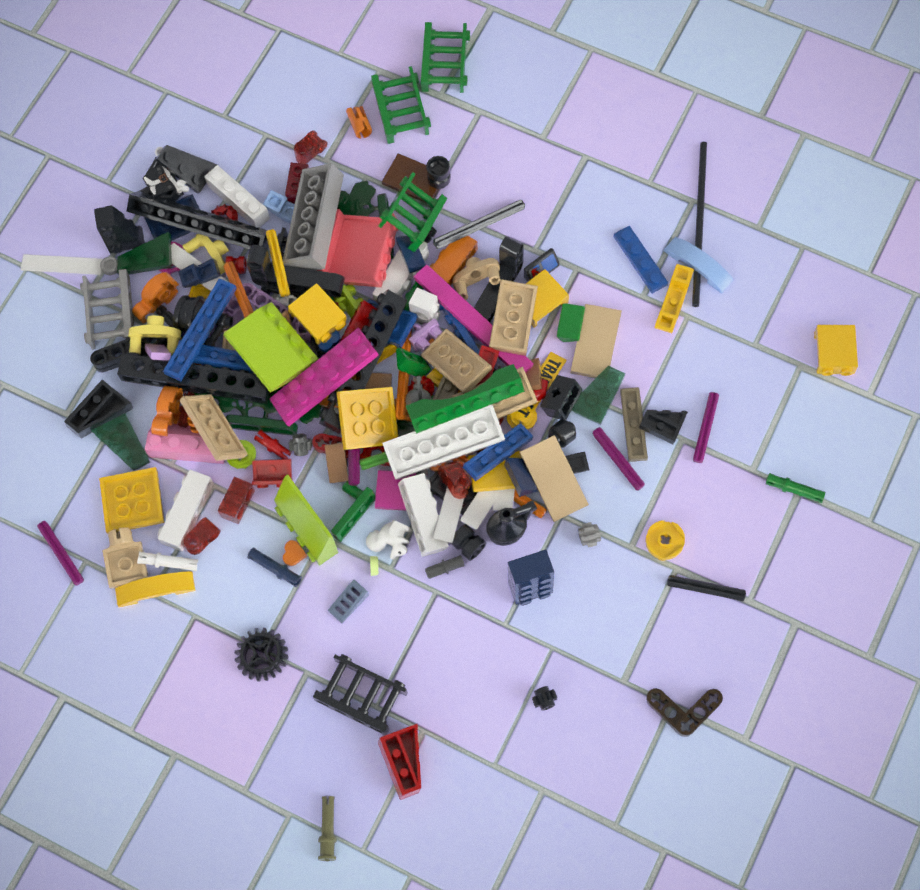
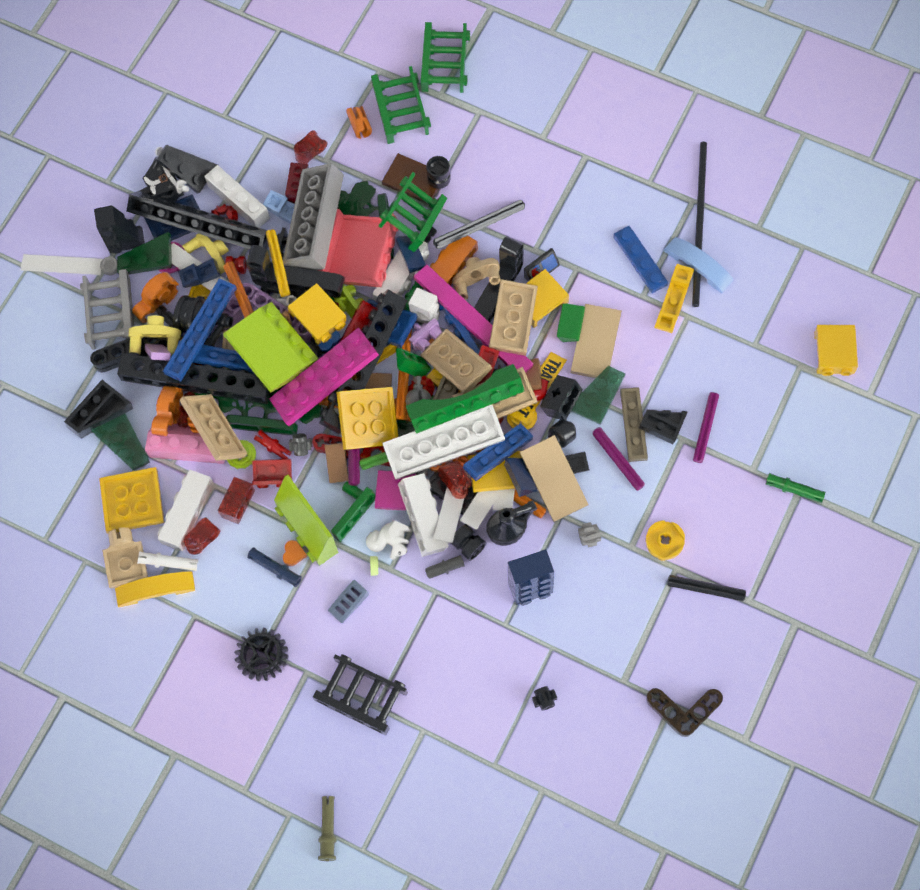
(60, 553): magenta axle -> none
(402, 760): red wedge -> none

